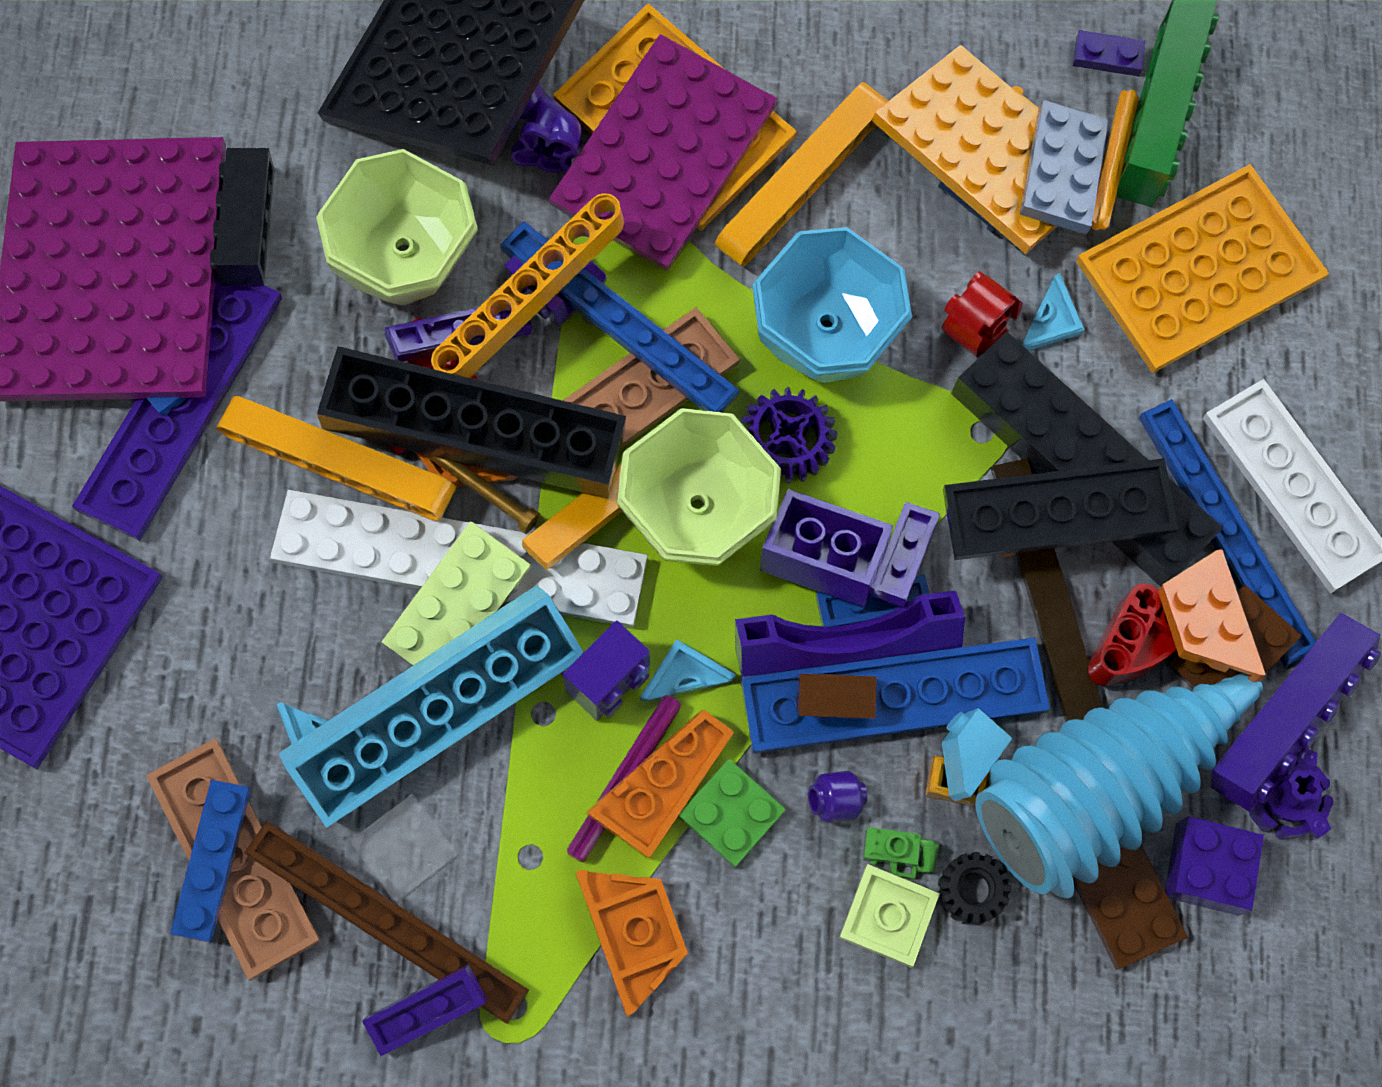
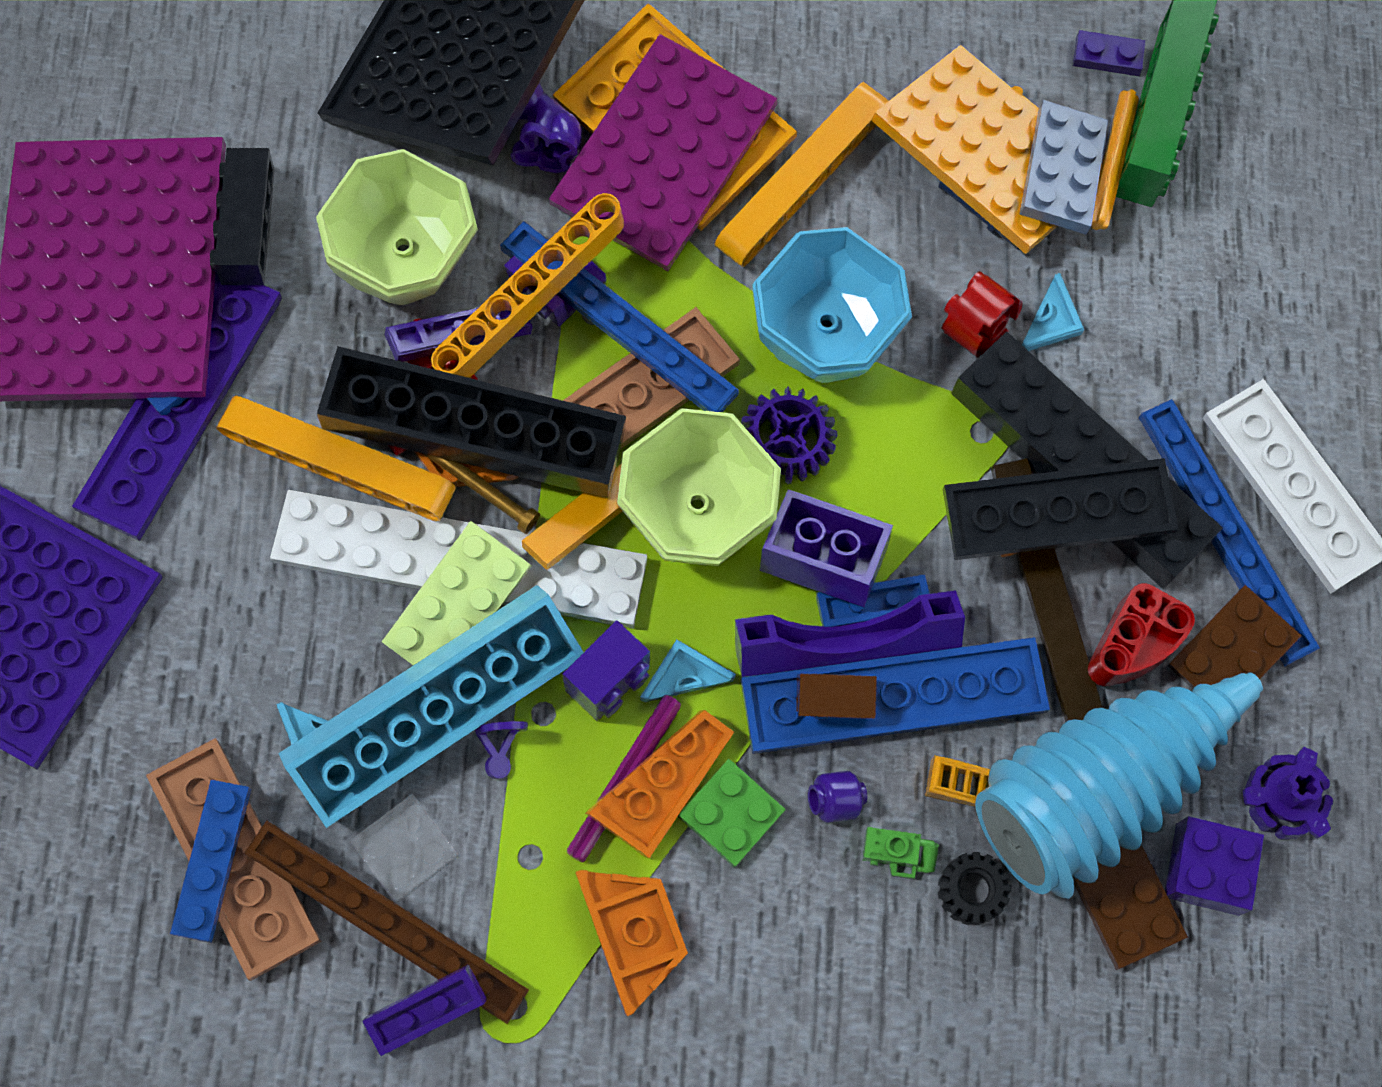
(498, 764): none -> dark purple piece
(889, 916): yellowish green plate -> none
(904, 554): plate -> none
(971, 751): medium azure slope -> none
(1201, 268): light orange plate -> none
(1209, 618): wing -> none
(1295, 712): dark purple brick -> none

